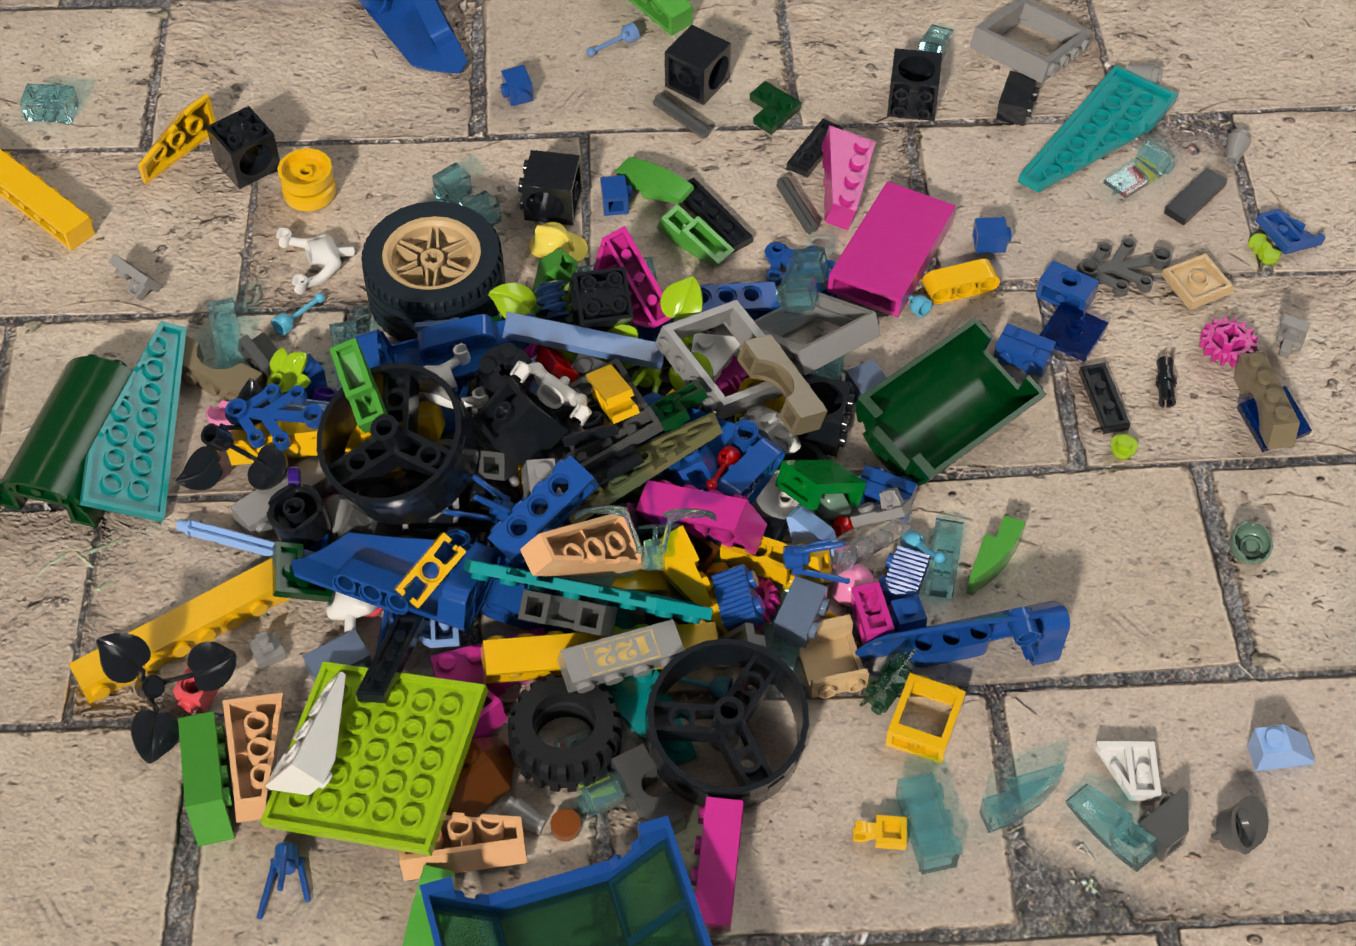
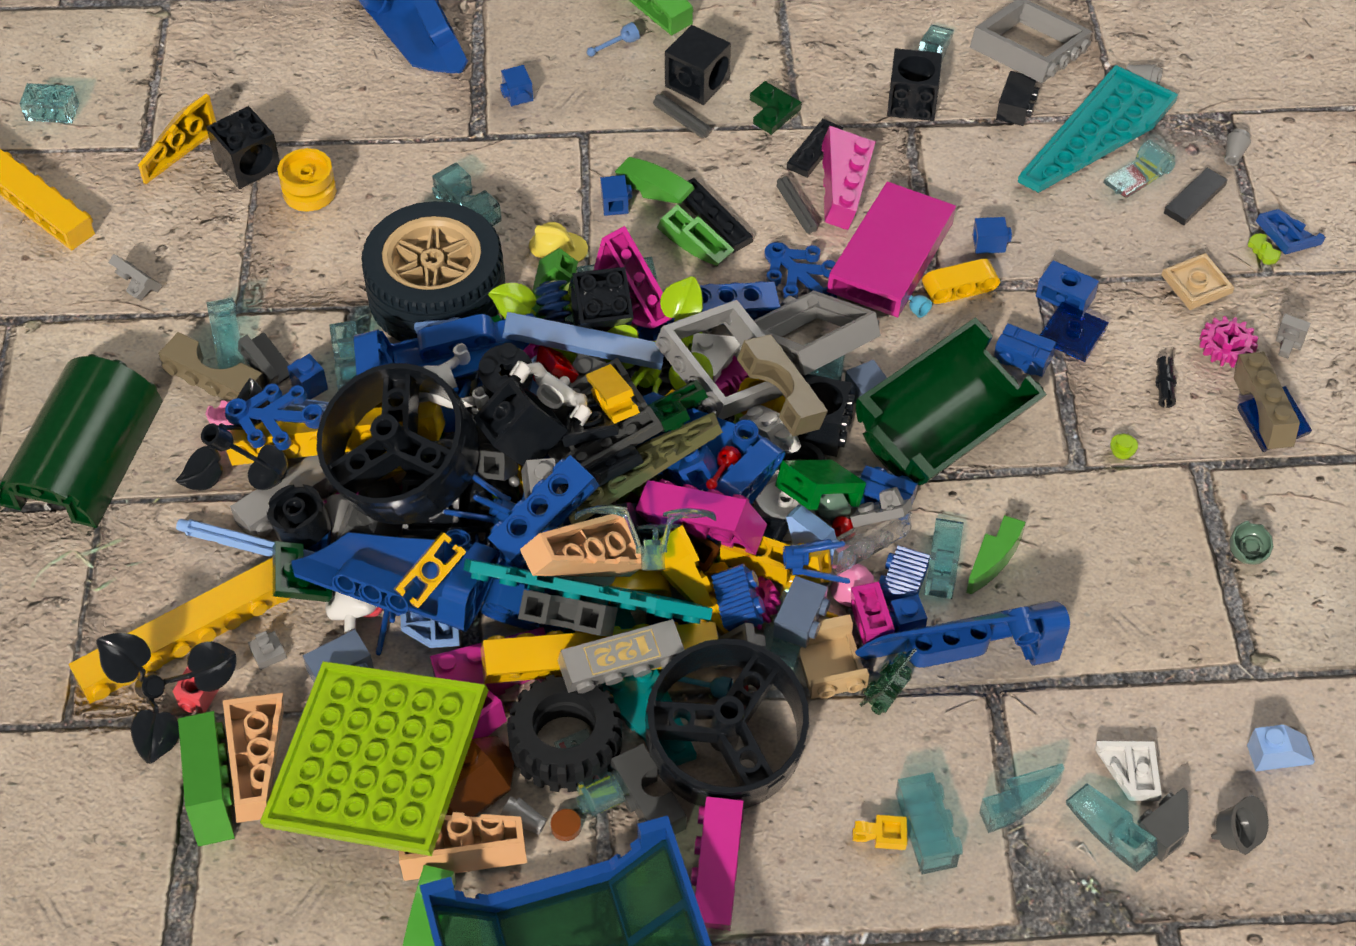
(134, 448): teal wing -> none
(284, 322): medium azure hinge -> none
(285, 862): blue plant -> none
(288, 369): lime plate -> none
(294, 476): dark purple tile -> none
(314, 753): white wedge -> none
(319, 251): white piece -> none
(323, 393): dark purple tile -> none
(358, 383): bright green slope -> none
(390, 658): black tile -> none
(550, 187): black brick -> none
(798, 283): clear light blue arch -> none
(915, 541): medium azure hinge -> none
(917, 741): yellow window -> none
(1104, 398): black tile -> none
(1119, 266): dark grey plant -> none

